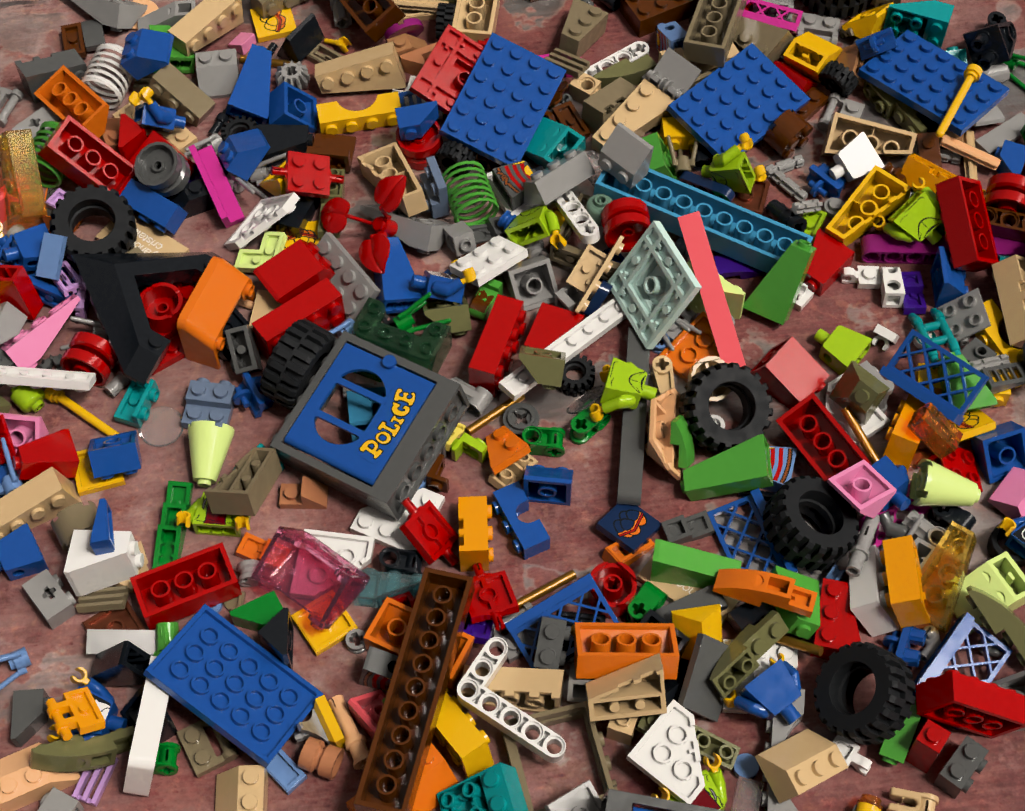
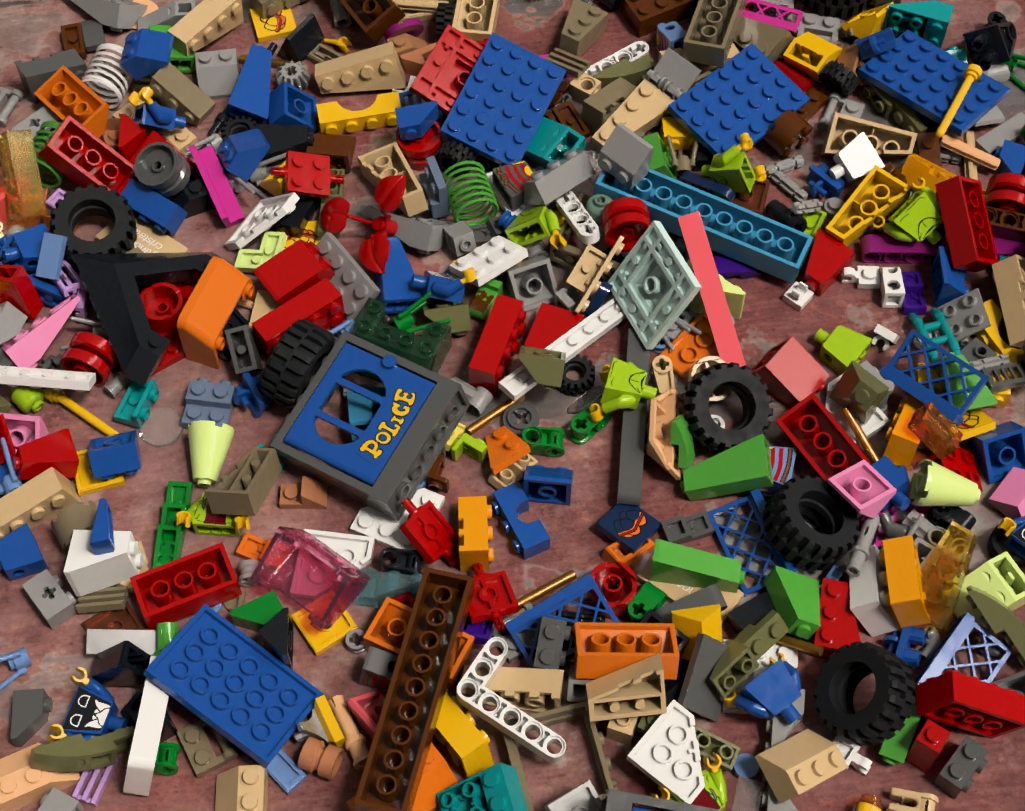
(83, 712): light orange plate -> none
(243, 42): bright pink slope -> none
(765, 587): orange slope -> none
(780, 287): bright green slope -> none

